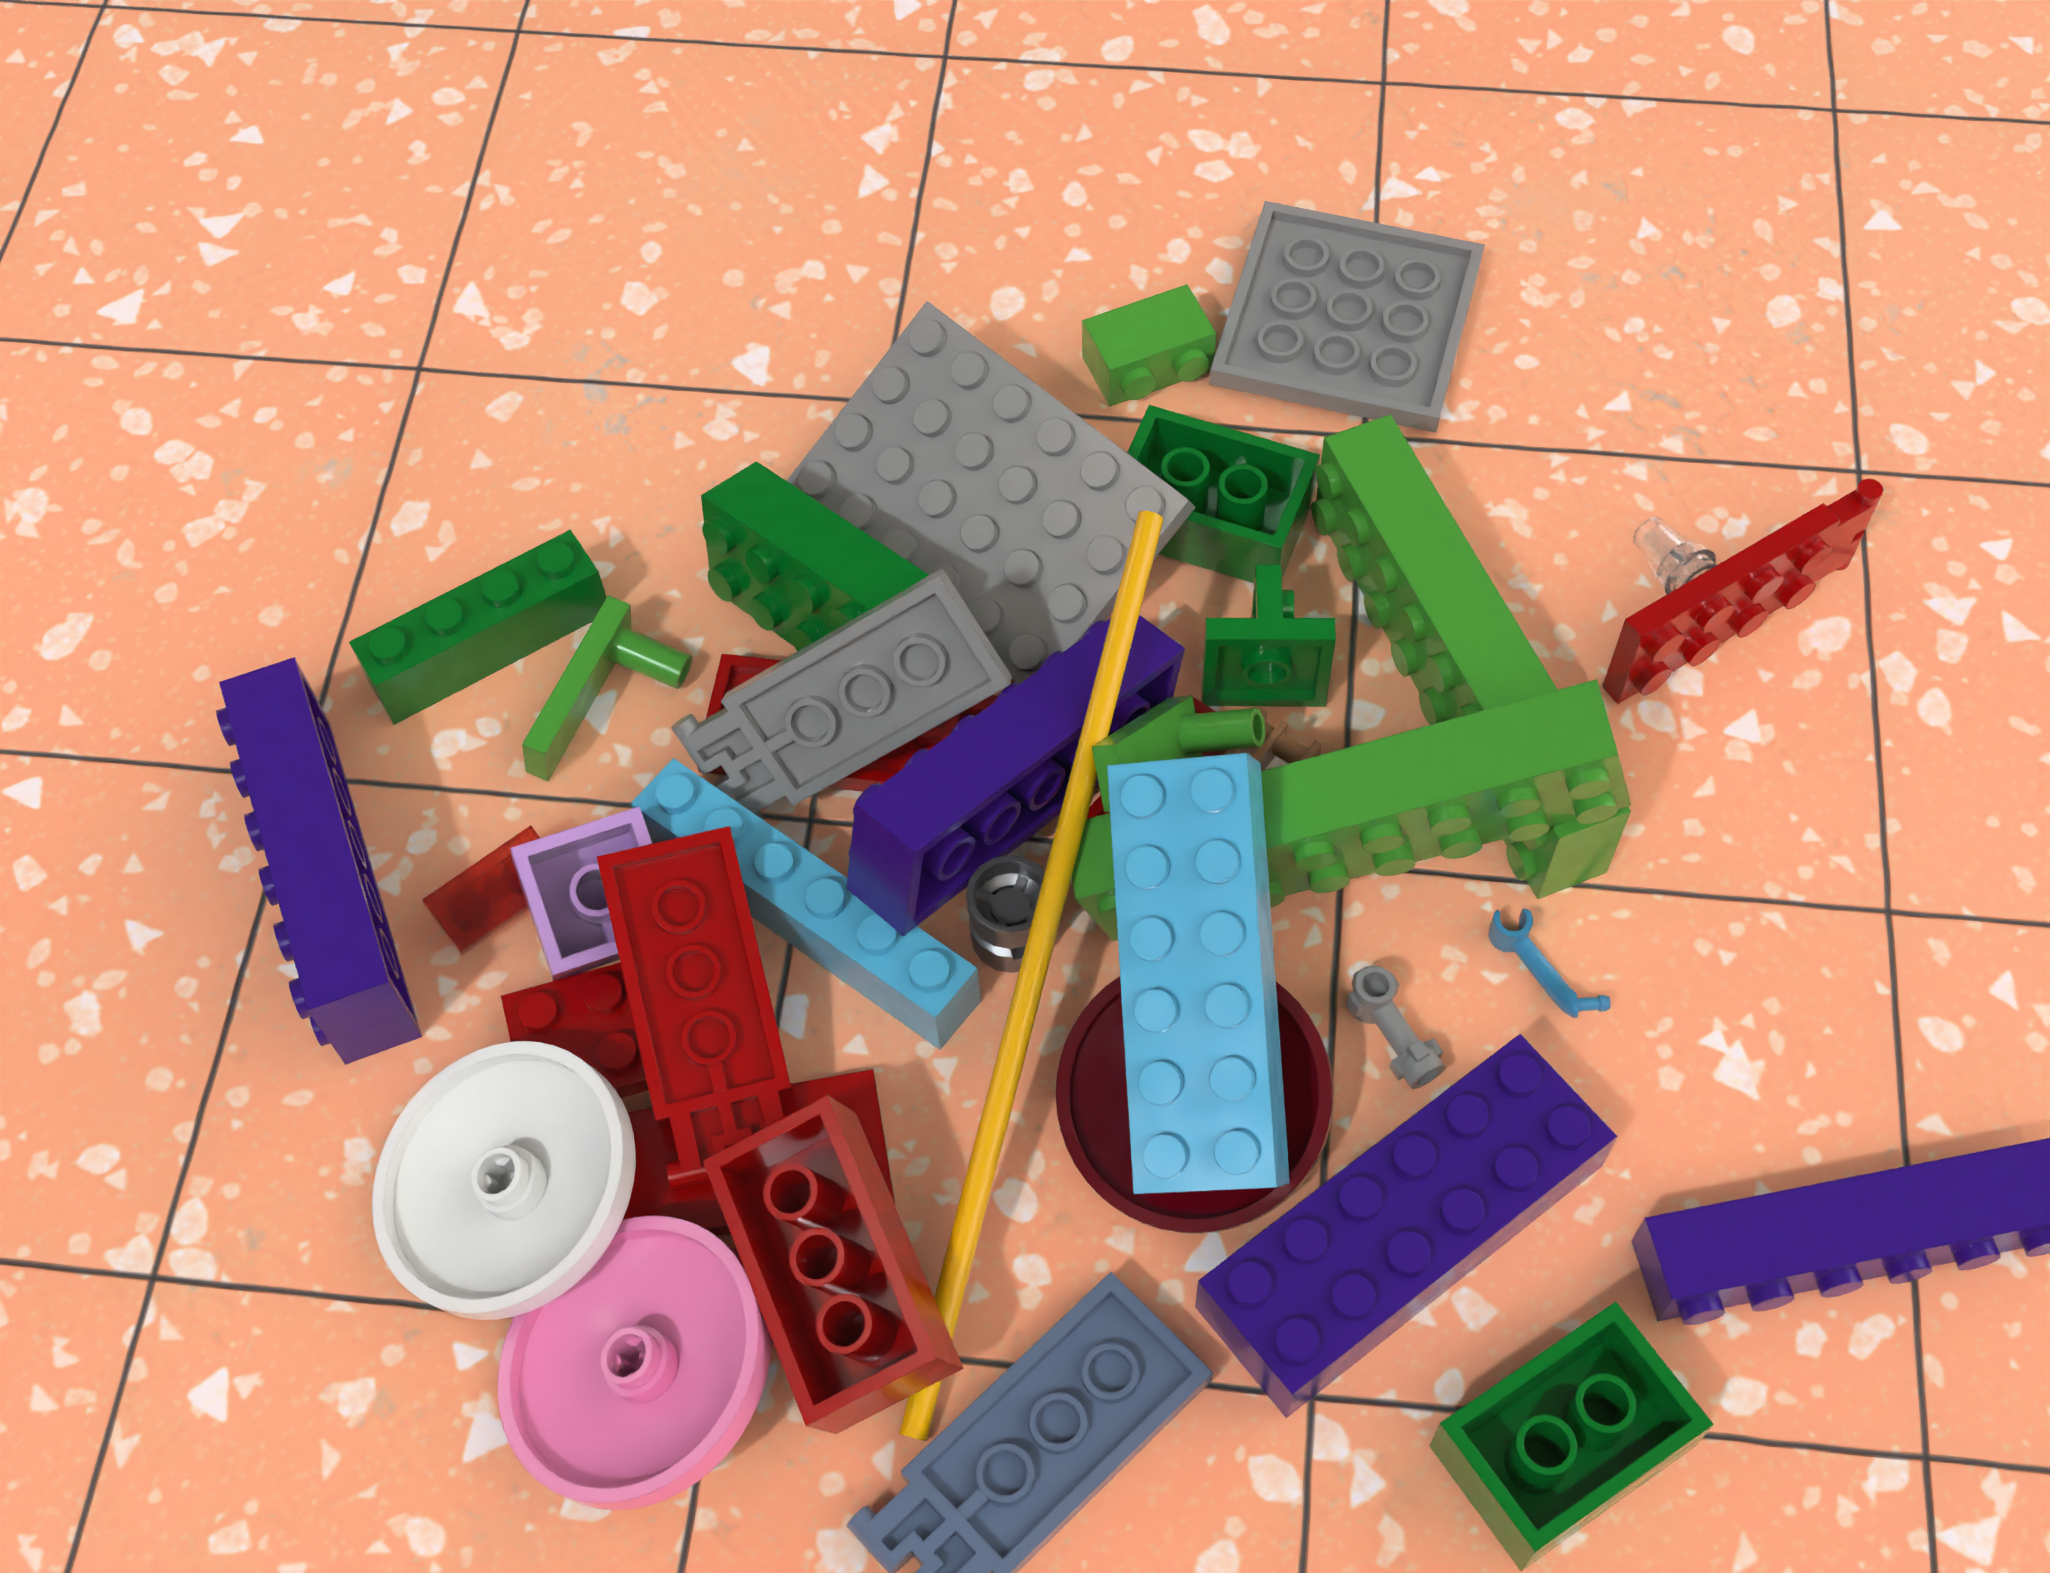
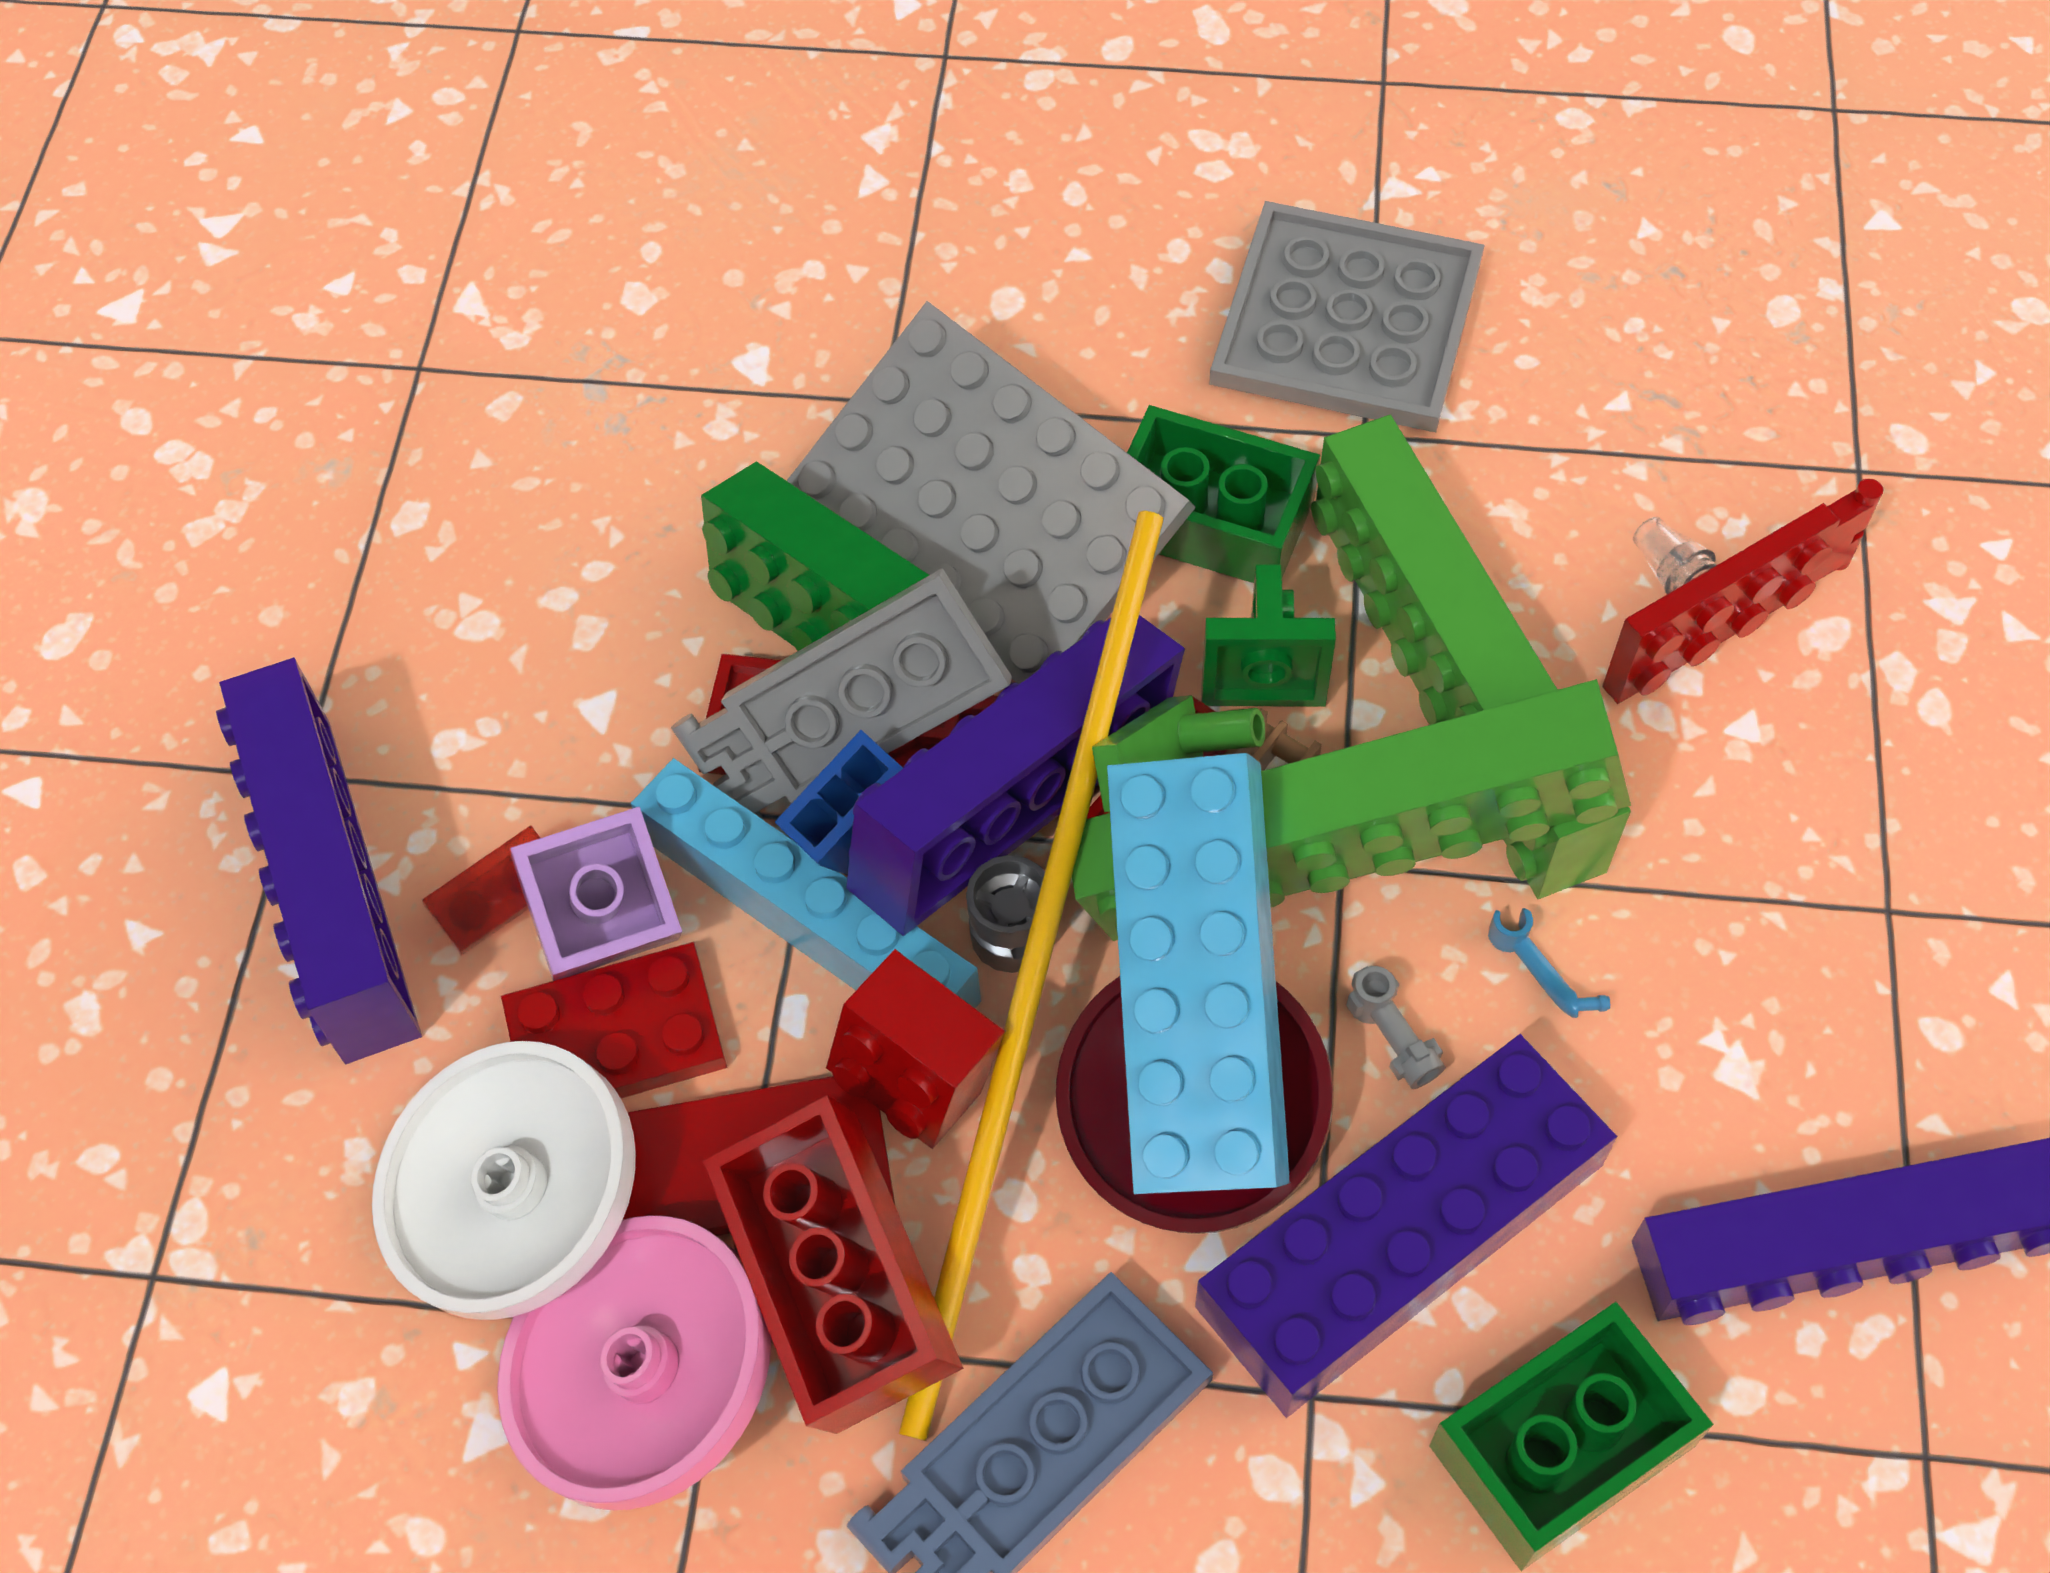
(480, 626): green brick -> none
(604, 644): bright green piece -> none
(696, 994): red hinge -> none
(823, 813): none -> blue torso
(913, 1049): none -> red brick
(1148, 345): bright green brick -> none

